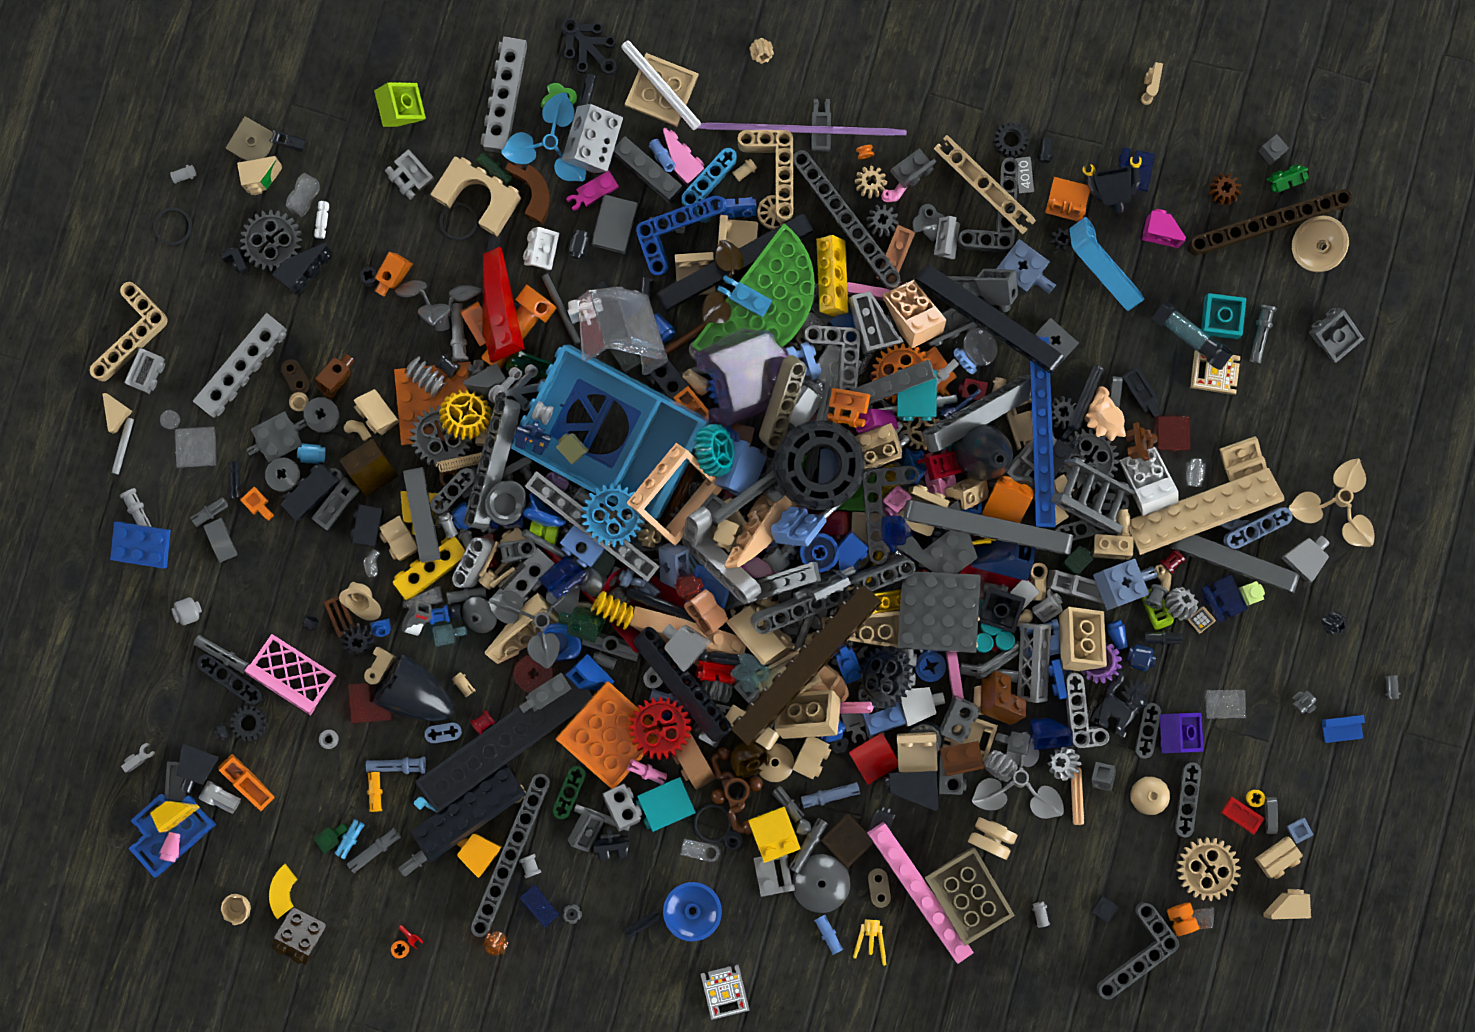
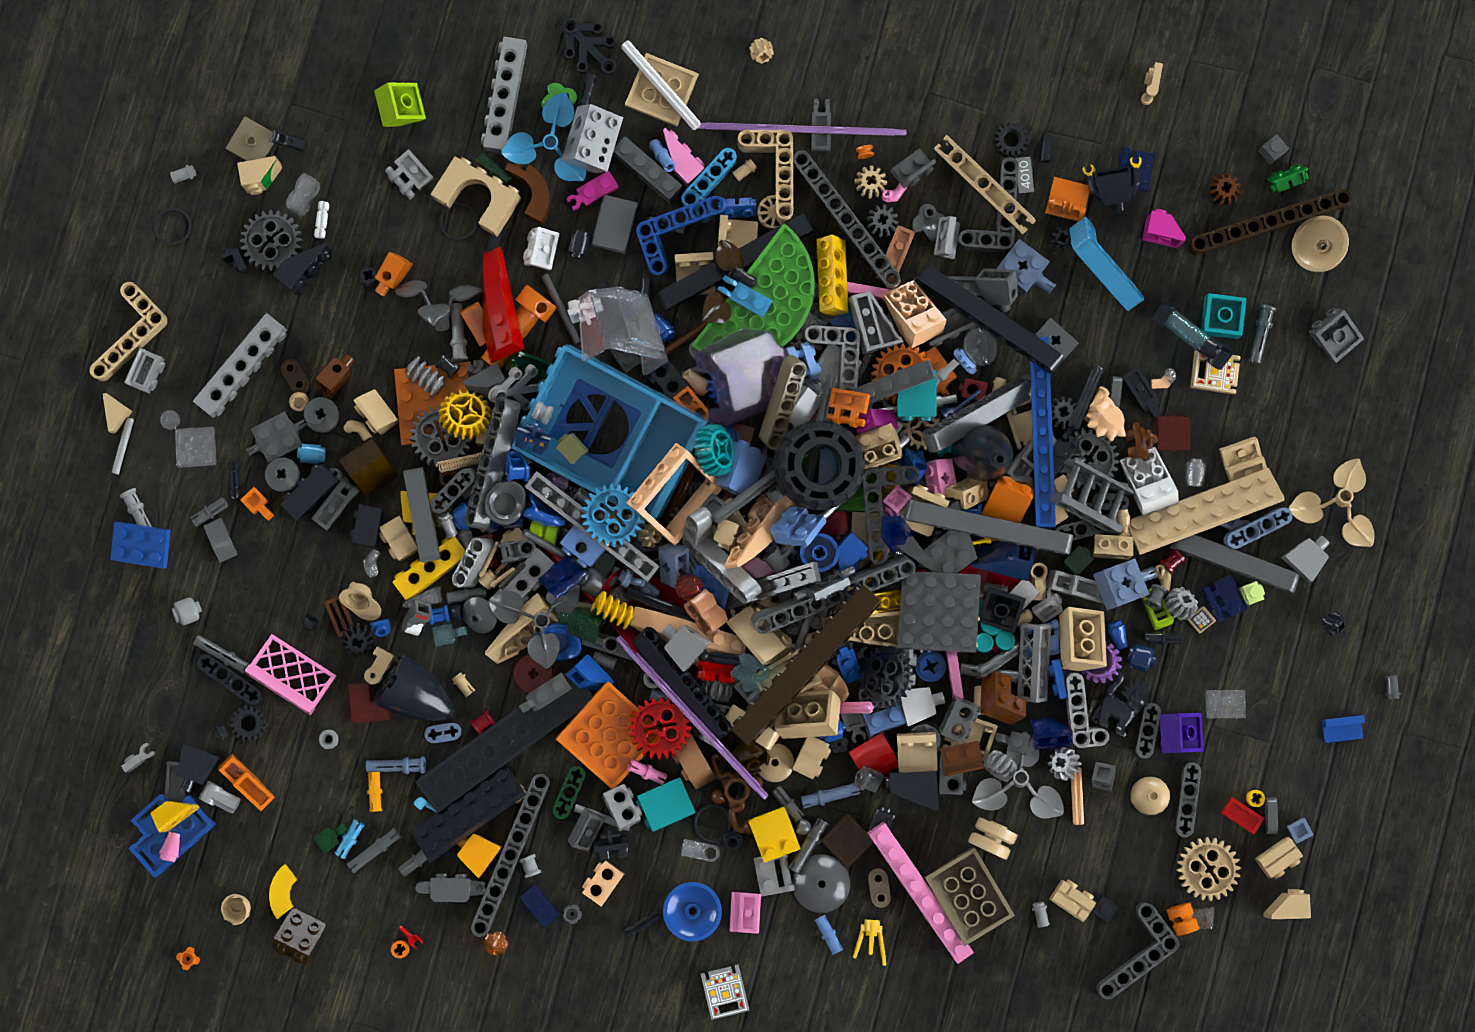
(184, 962): none -> orange plate
(451, 889): none -> dark grey hinge
(516, 466): none -> blue piece
(606, 885): none -> light nougat brick
(693, 718): none -> lavender piece
(745, 278): none -> black pin
(745, 912): none -> bright pink plate
(868, 779): none -> dark grey bracket
(941, 465): dark red bracket -> none
(1072, 900): none -> tan brick
(1165, 381): none -> arm
(1304, 702): dark grey gear -> none

